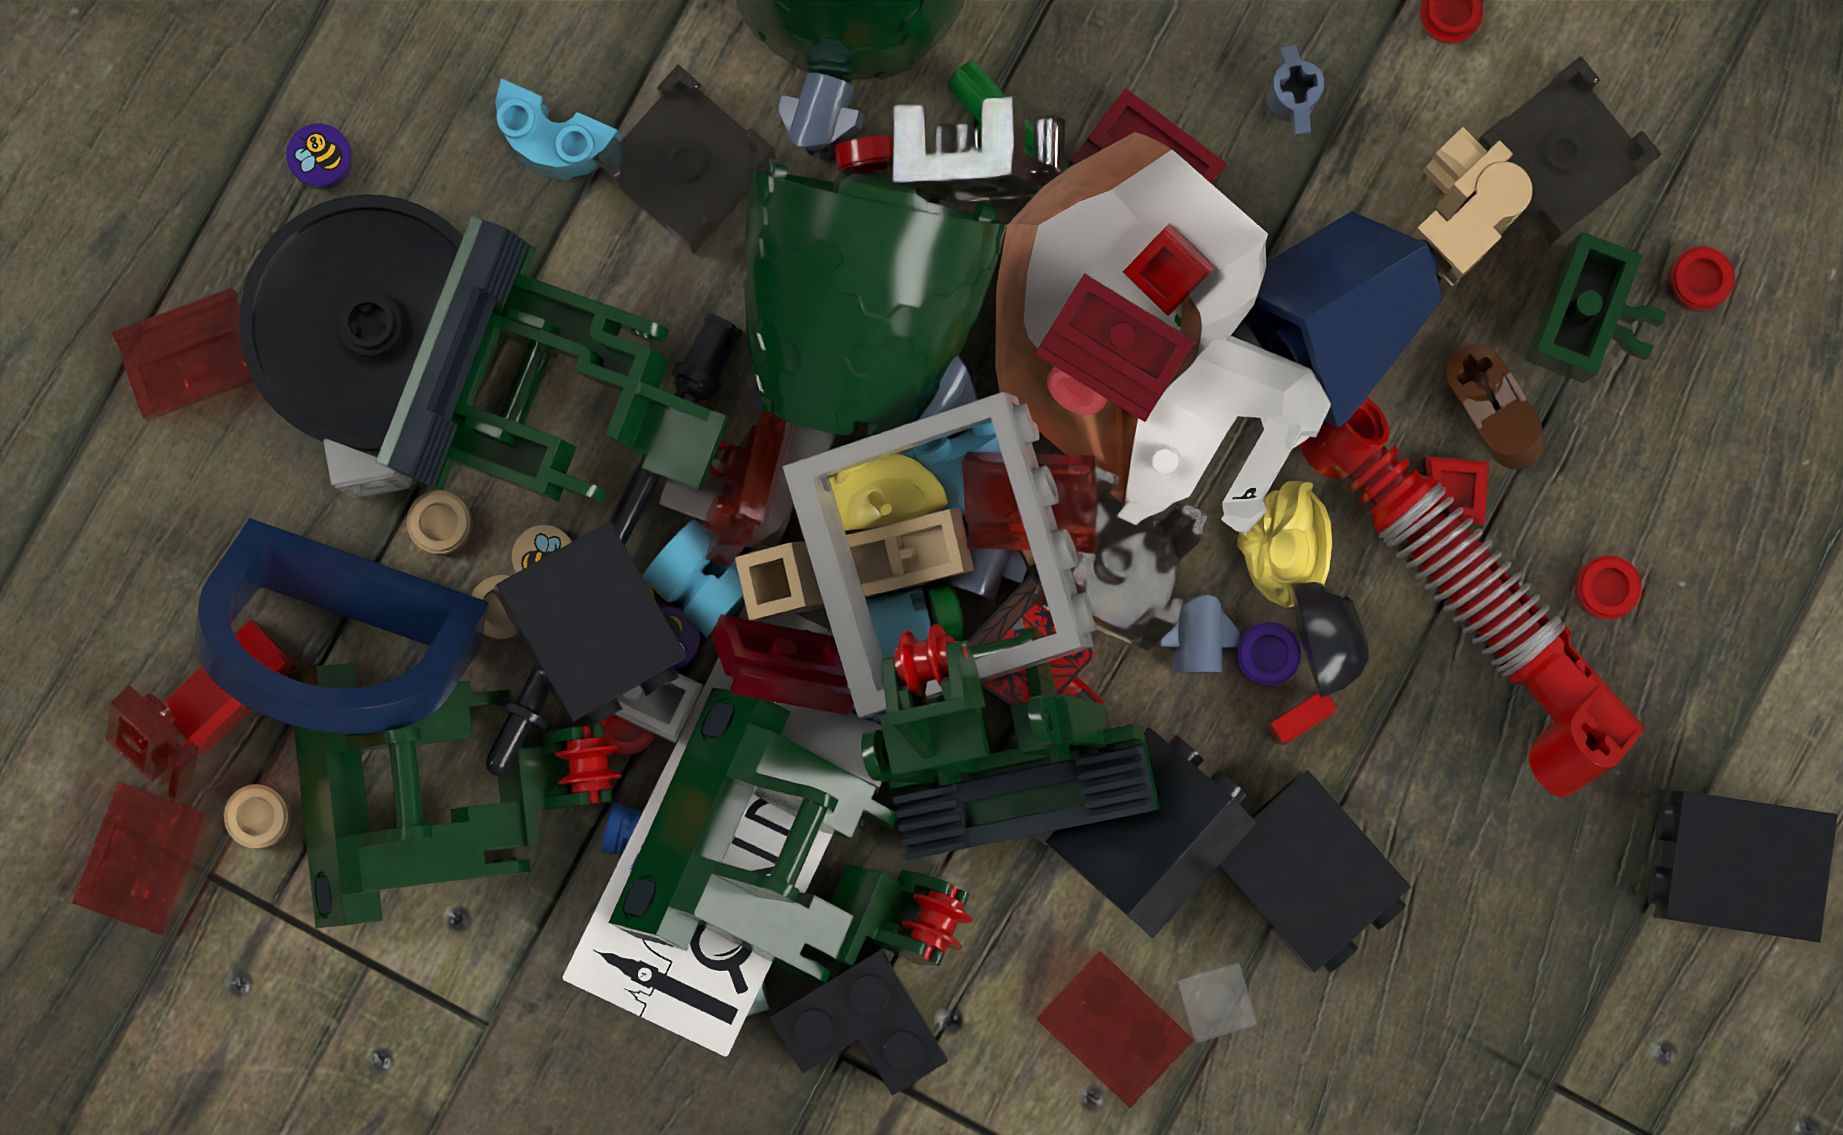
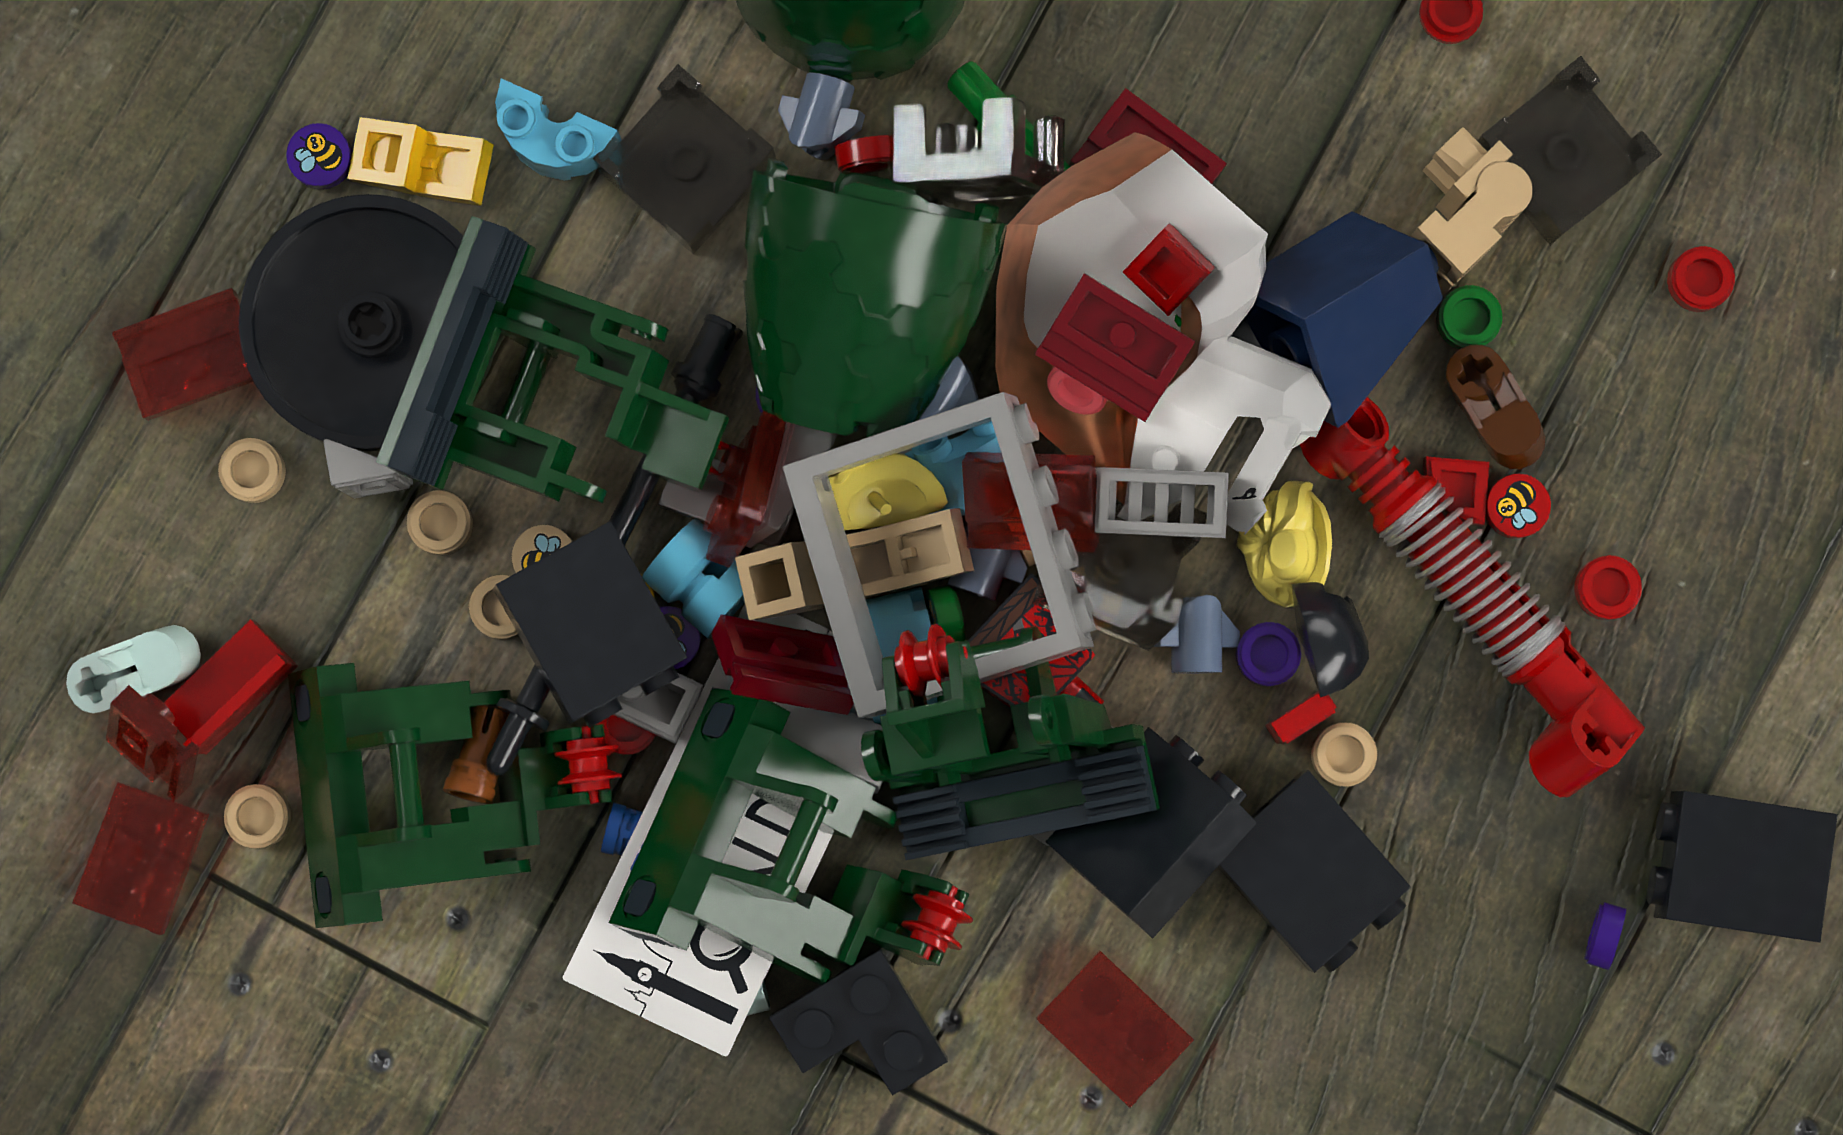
(161, 660): none -> light aqua piece
(252, 470): none -> tan tile
(351, 587): dark blue window -> none
(420, 161): none -> yellow slope
(468, 773): none -> dark orange pin
(1216, 503): none -> light grey slope
(1216, 1002): clear plate -> none
(1295, 90): sand blue piece -> none
(1344, 754): none -> tan tile
(1469, 317): none -> green tile
(1517, 506): none -> tile
(1586, 308): dark green brick -> none
(1605, 935): none -> dark purple tile

